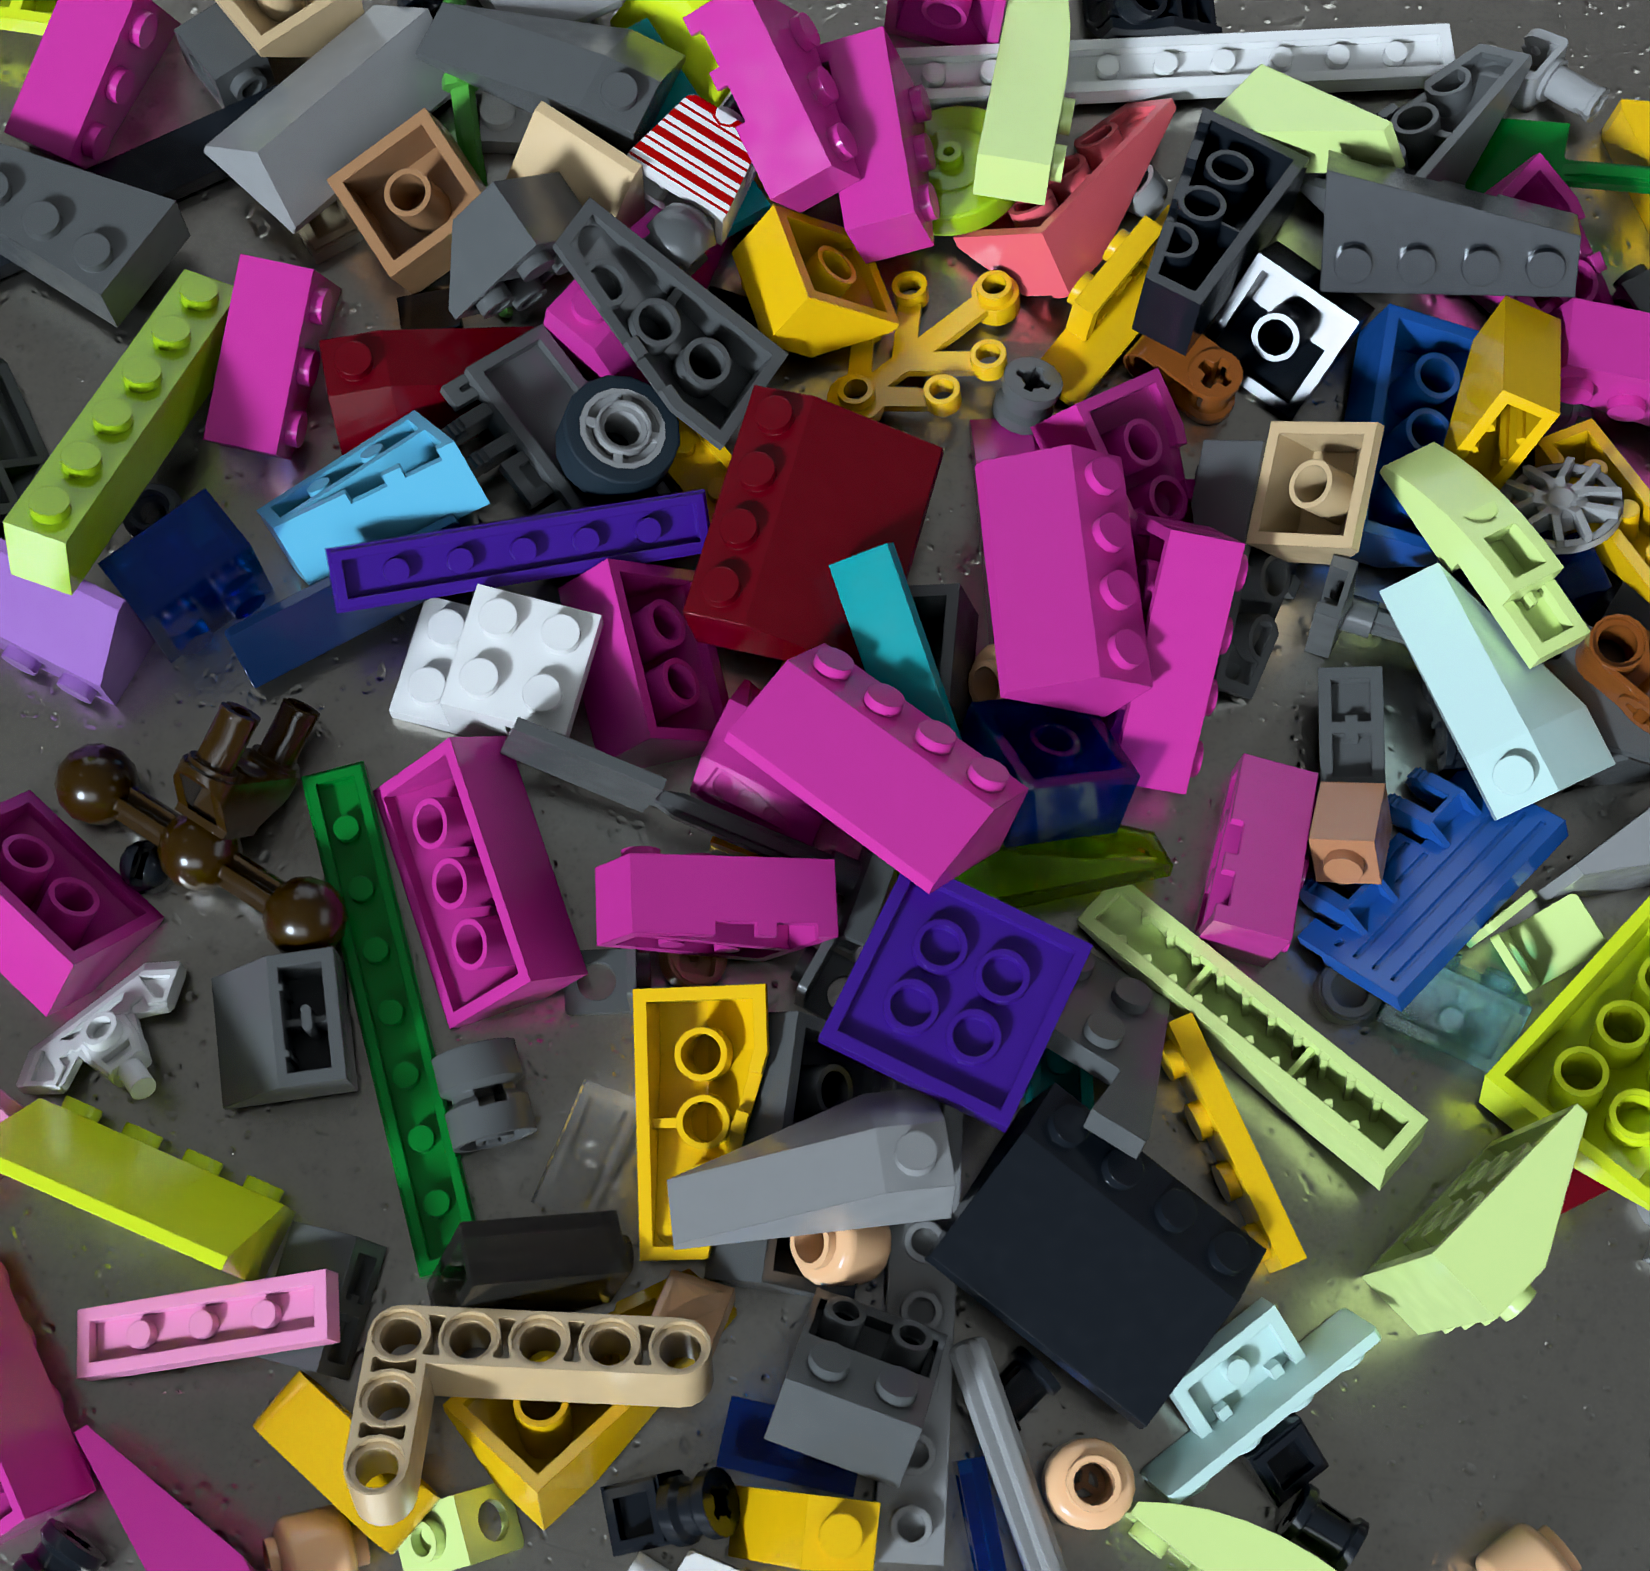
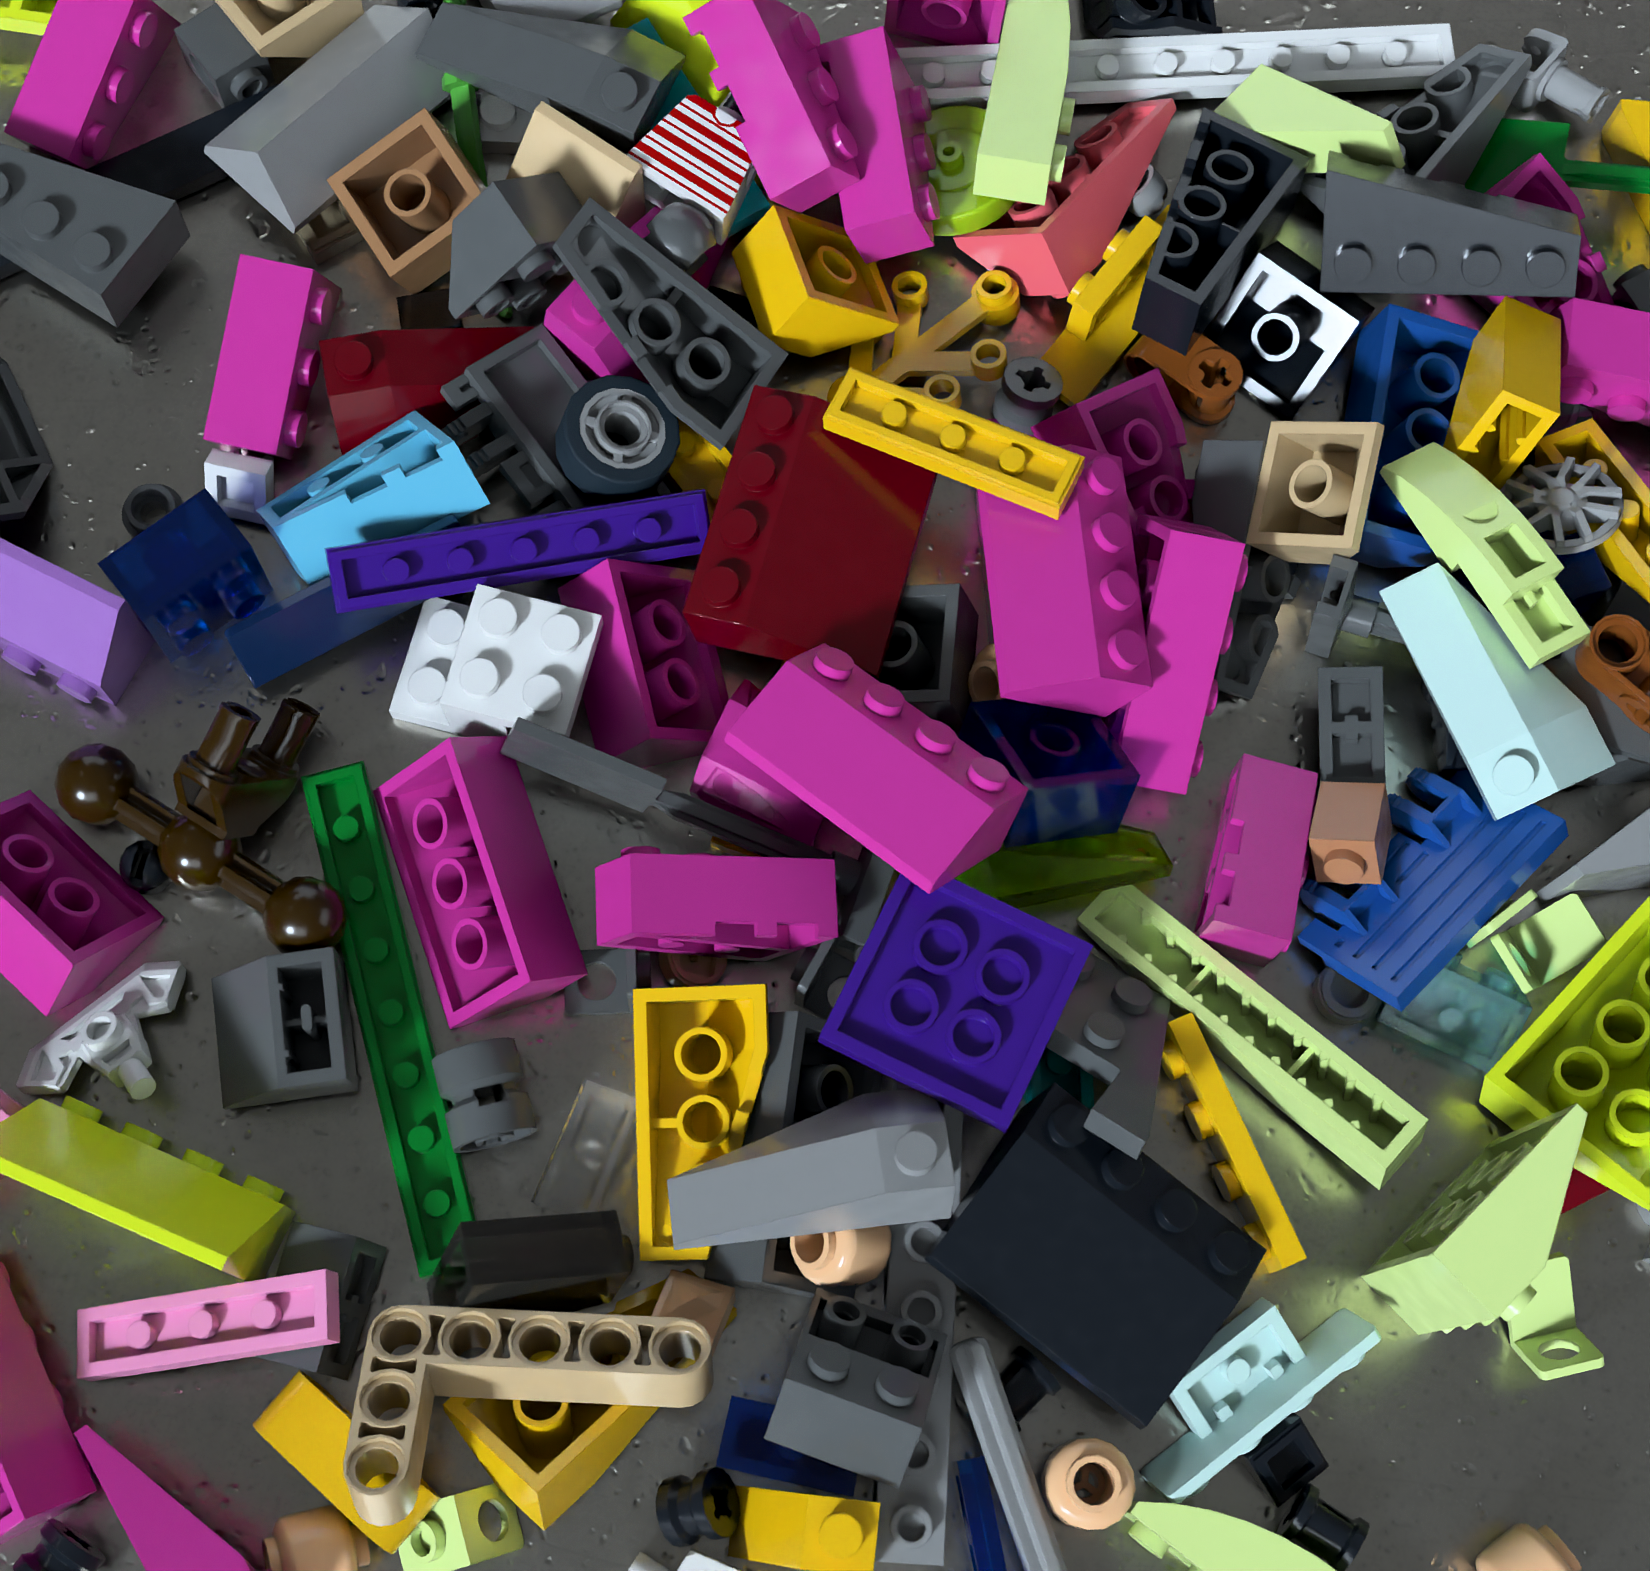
(119, 437): lime brick -> none
(239, 482): none -> tile
(632, 1514): black slope -> none
(890, 629): teal tile -> none
(954, 443): none -> yellow tile
(1551, 1324): none -> yellowish green bracket

